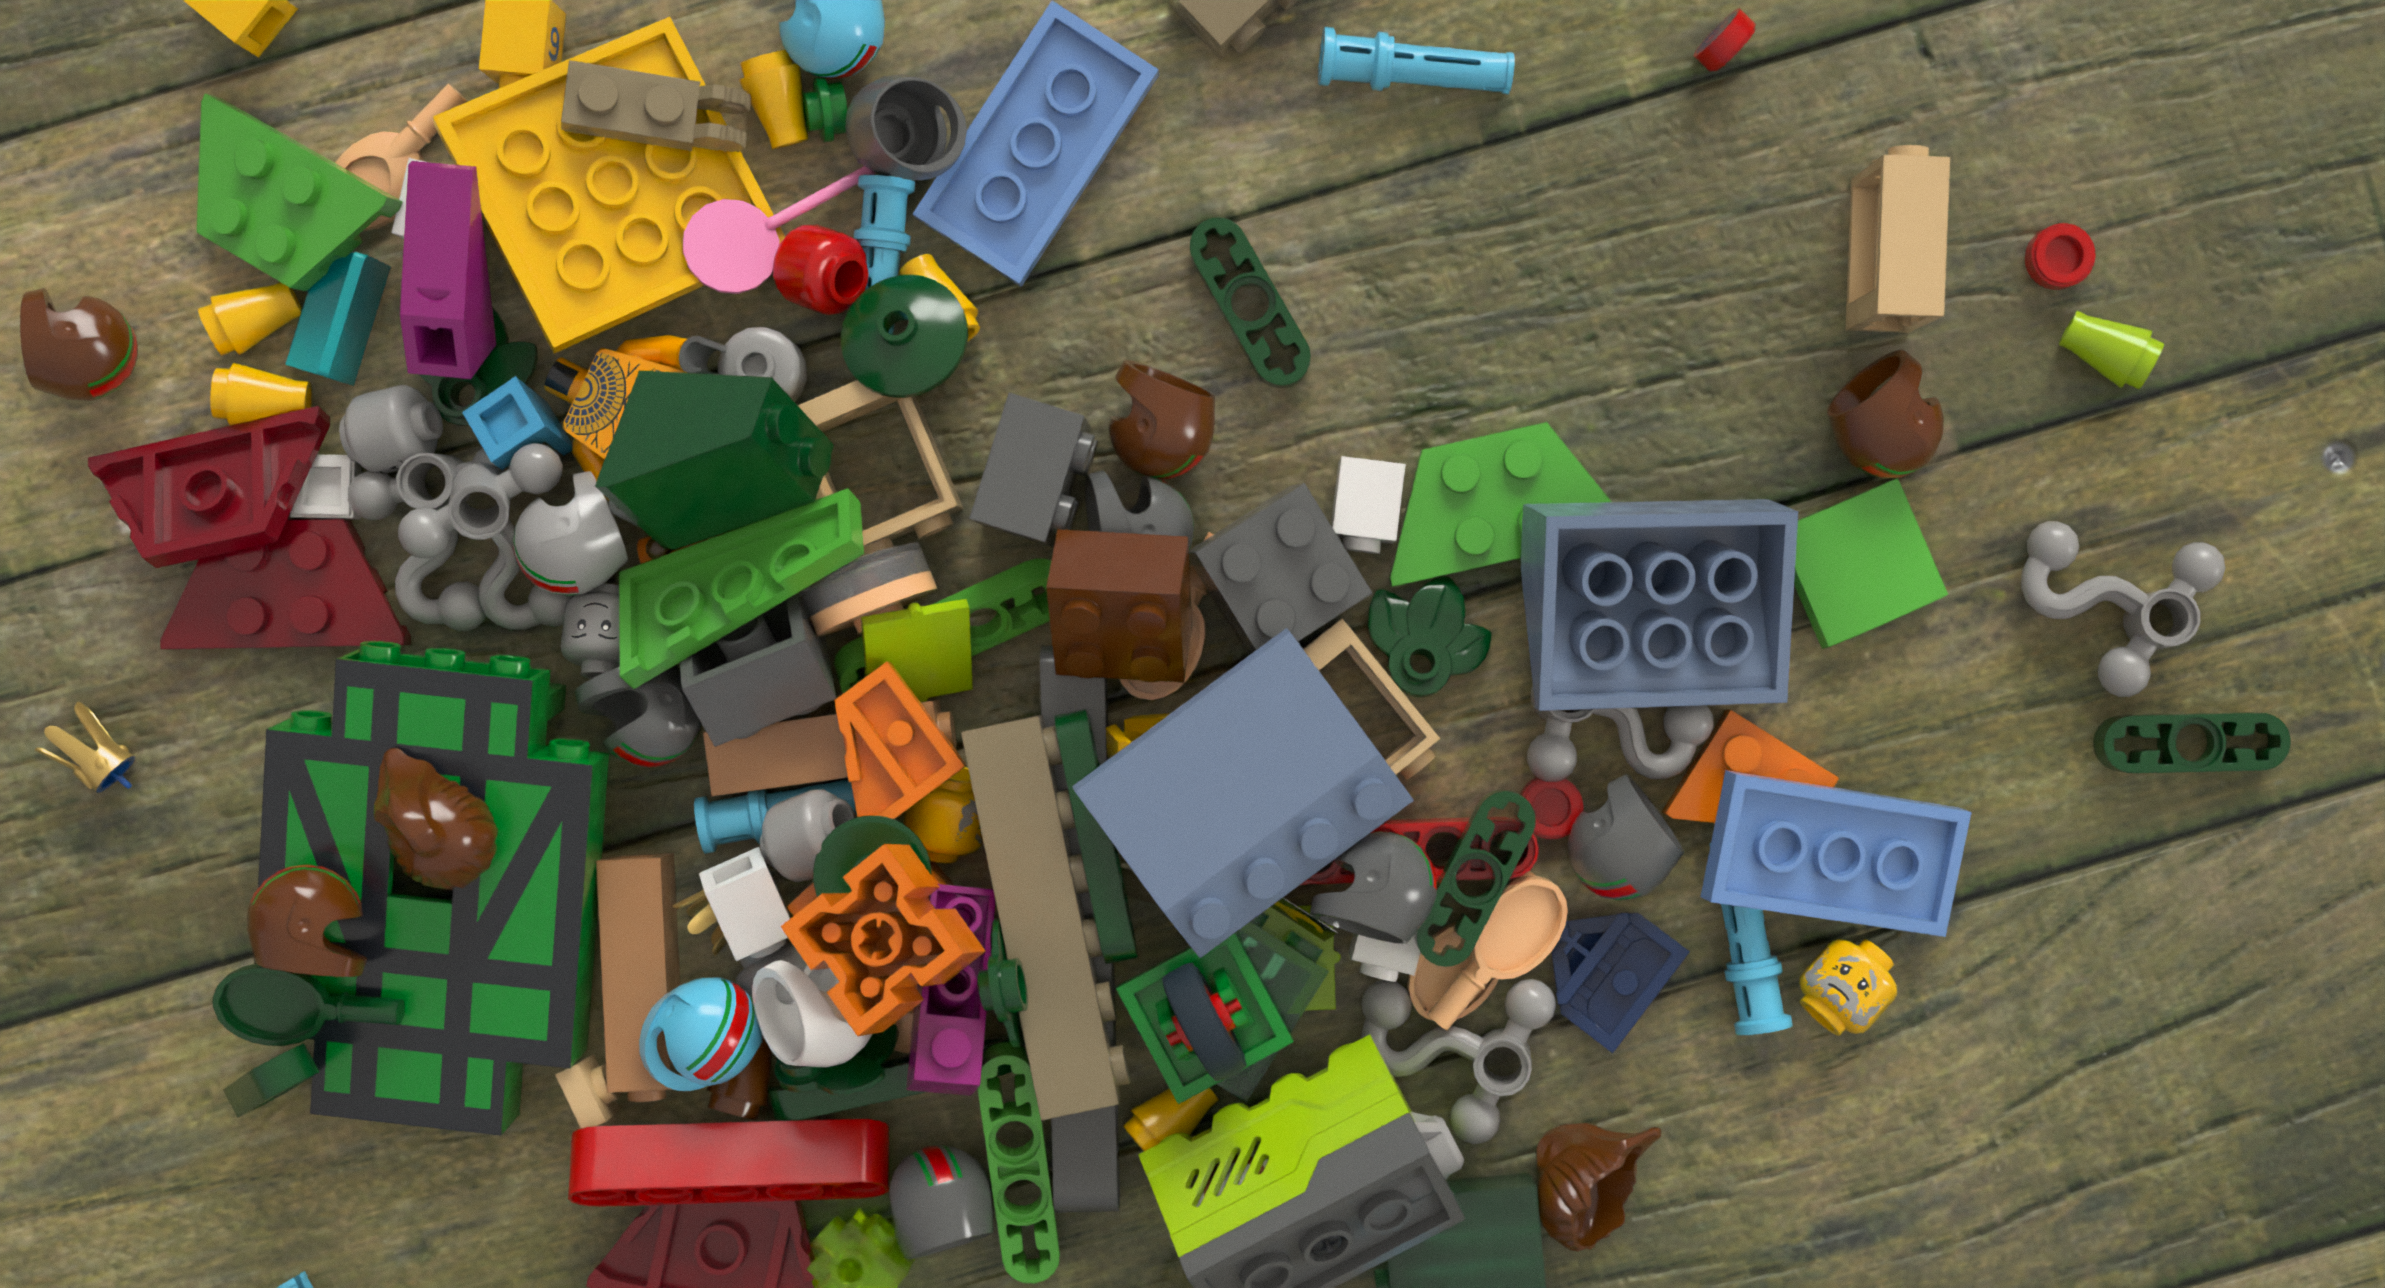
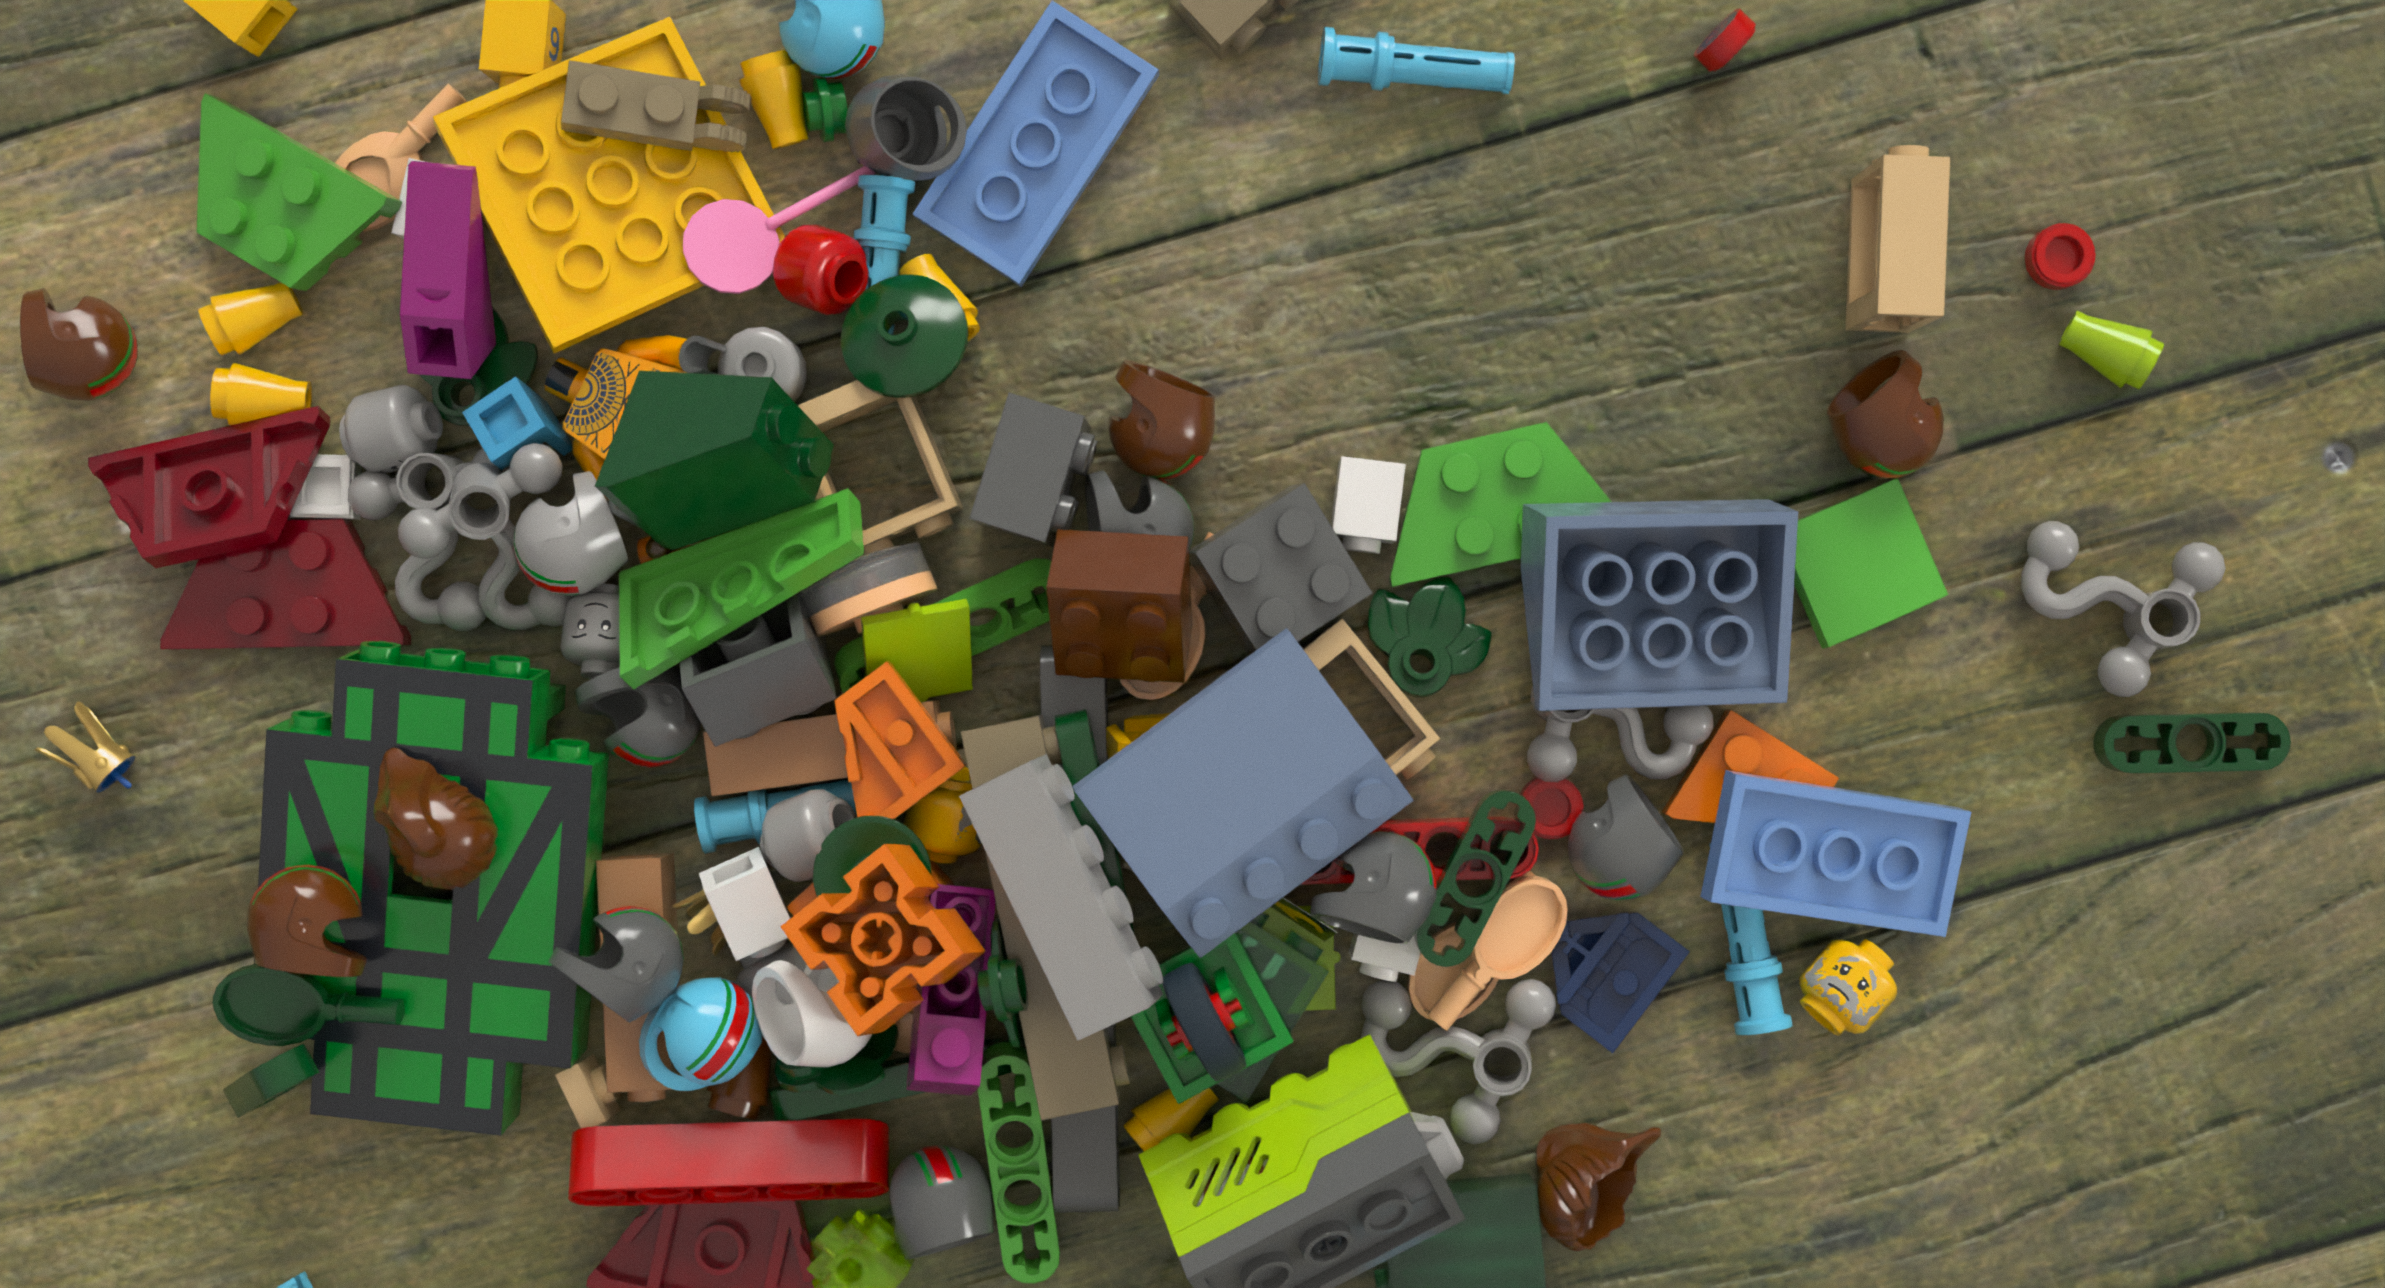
(339, 318): teal panel -> none
(634, 965): none -> dark grey helmet
(1063, 896): none -> light grey brick
(1213, 270): dark green beam -> none

